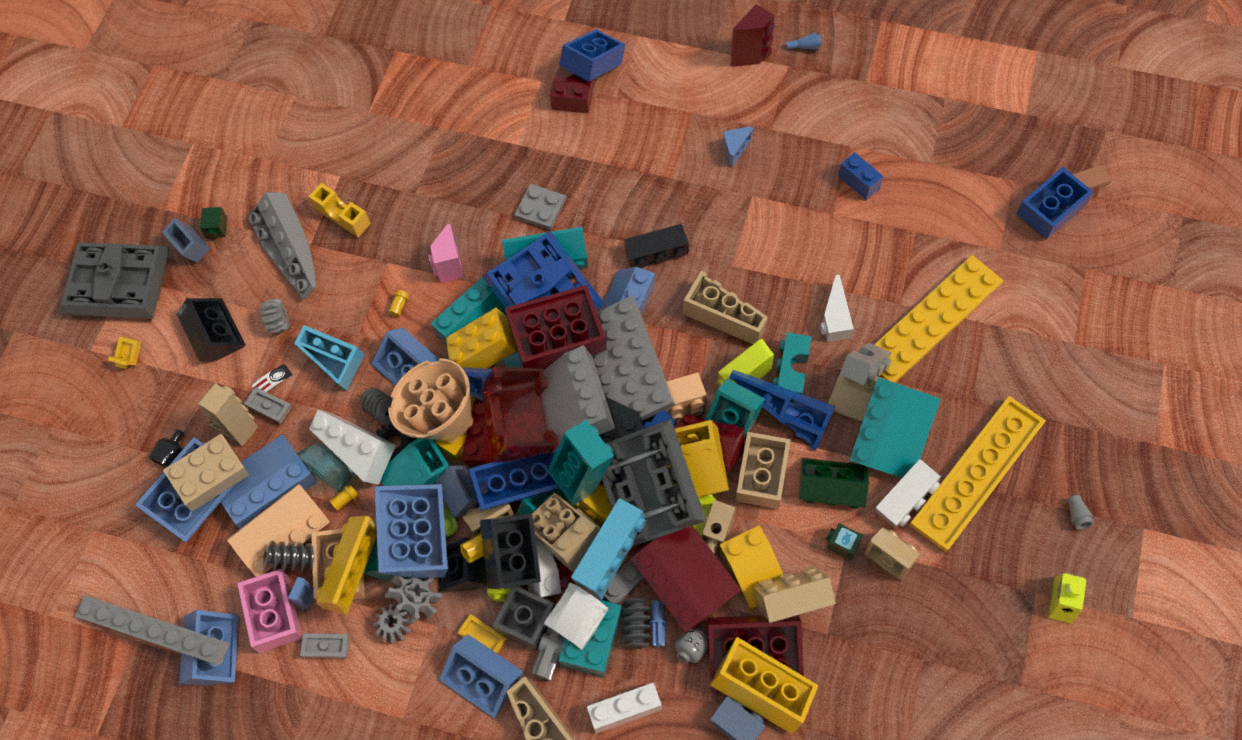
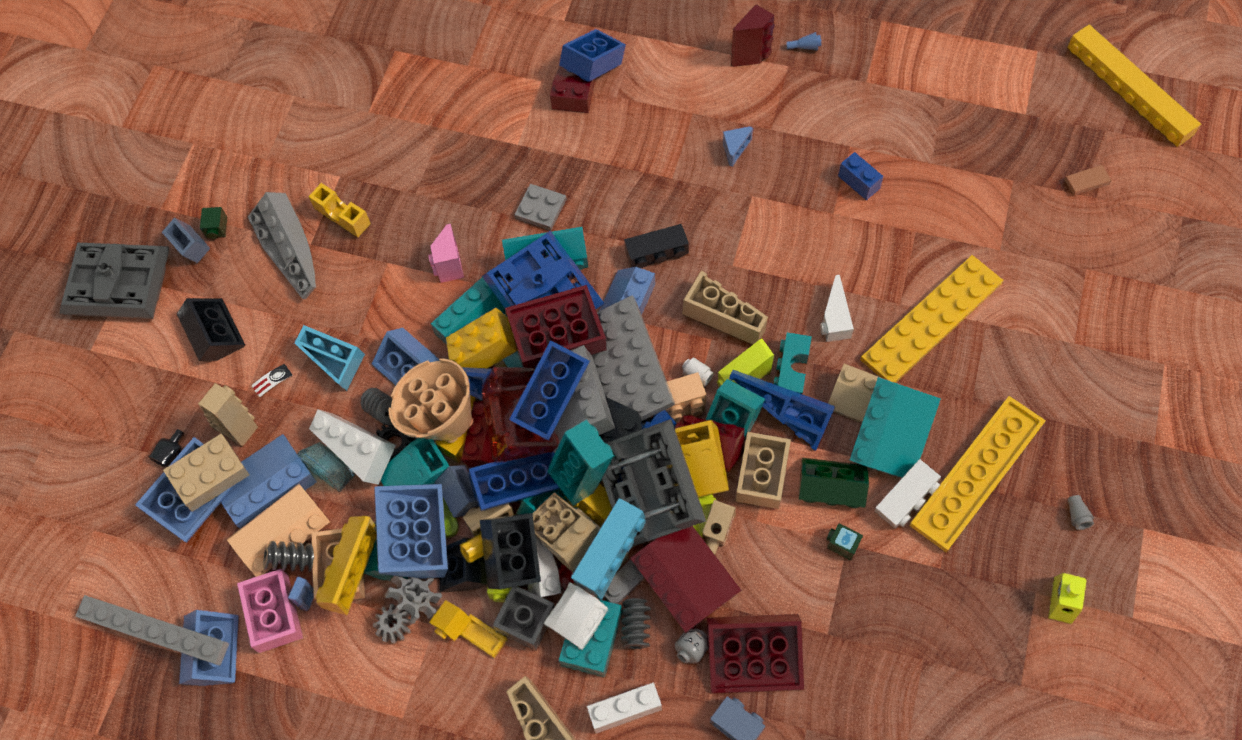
(126, 352): yellow bracket -> none
(268, 405): light grey plate -> none
(274, 316): light grey gear -> none
(325, 646): light grey plate -> none
(344, 497): yellow pin -> none
(398, 303): yellow pin -> none
(449, 621): none -> yellow brick
(480, 675): medium blue slope -> none
(549, 390): none -> blue slope
(549, 654): light grey piece -> none
(657, 623): medium blue axle -> none
(693, 366): none -> white brick
(750, 561): yellow slope -> none
(765, 685): yellow slope -> none
(794, 594): tan brick -> none
(866, 364): light grey arch -> none
(892, 553): tan slope -> none
(1054, 202): blue brick -> none
(1133, 85): none -> yellow brick

